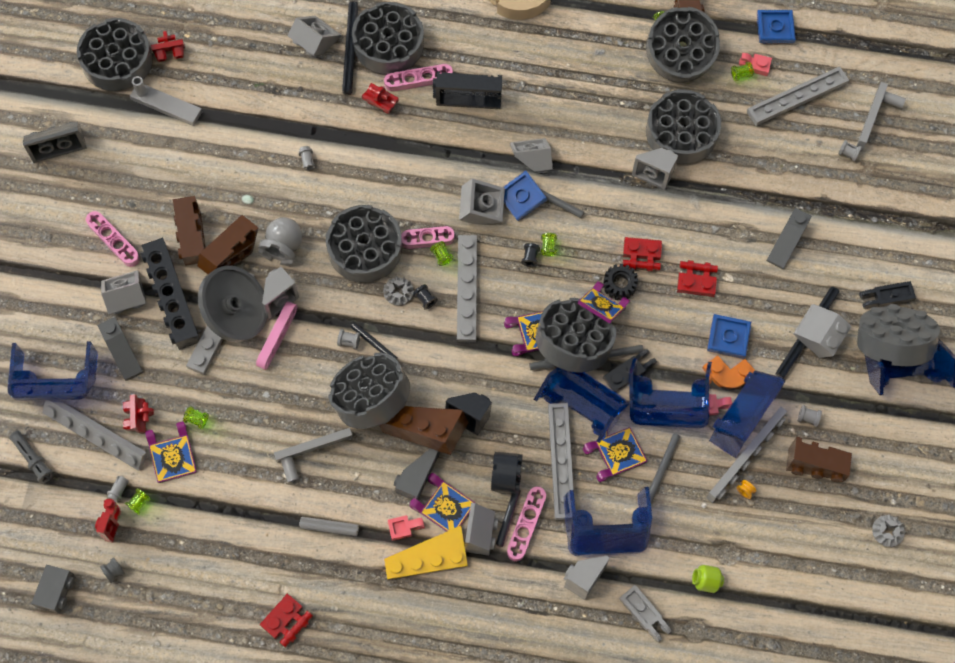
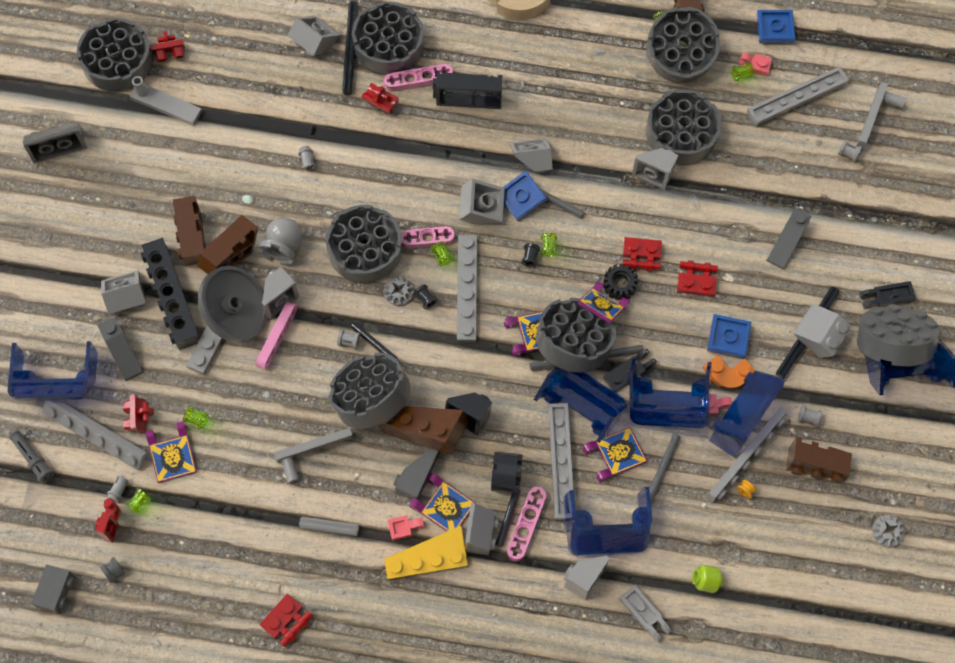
(112, 239): bright pink beam -> none

